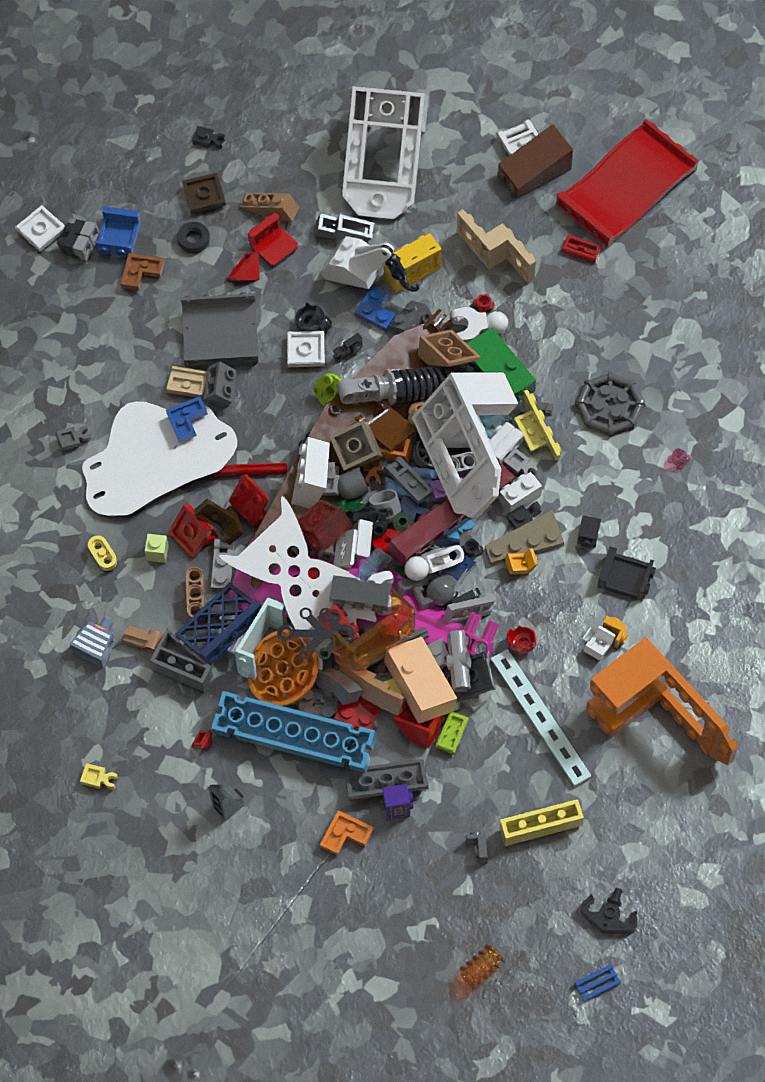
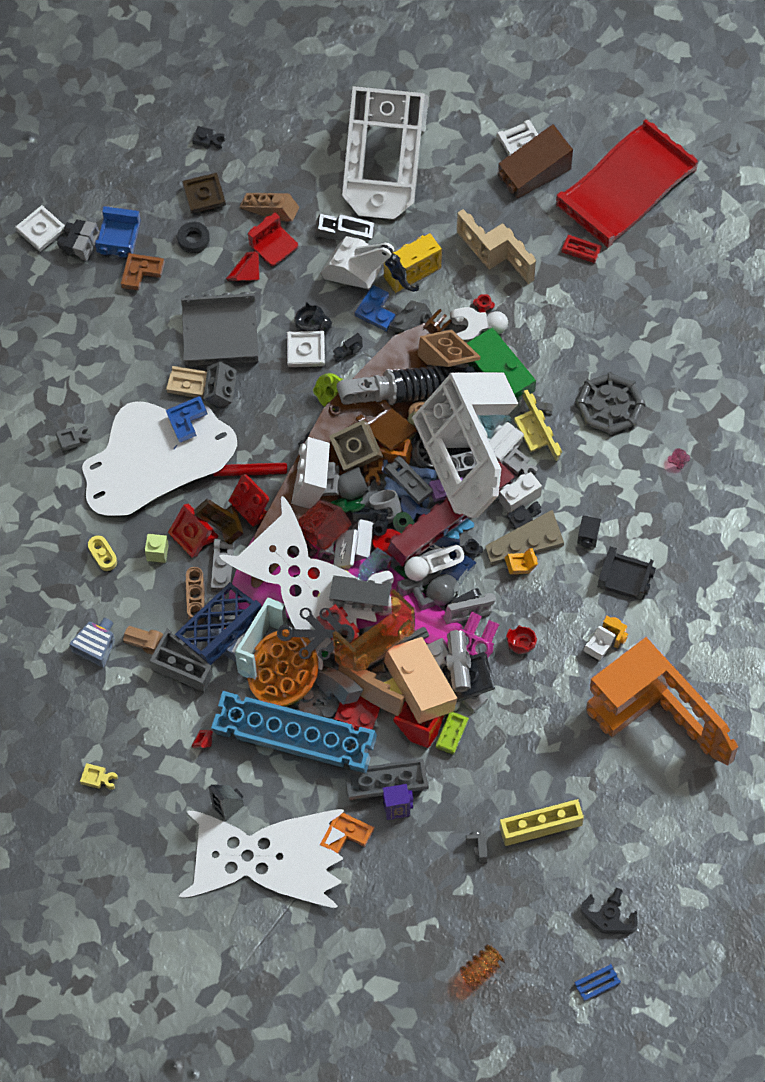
(297, 875): none -> white piece
(541, 718): light aqua tile -> none

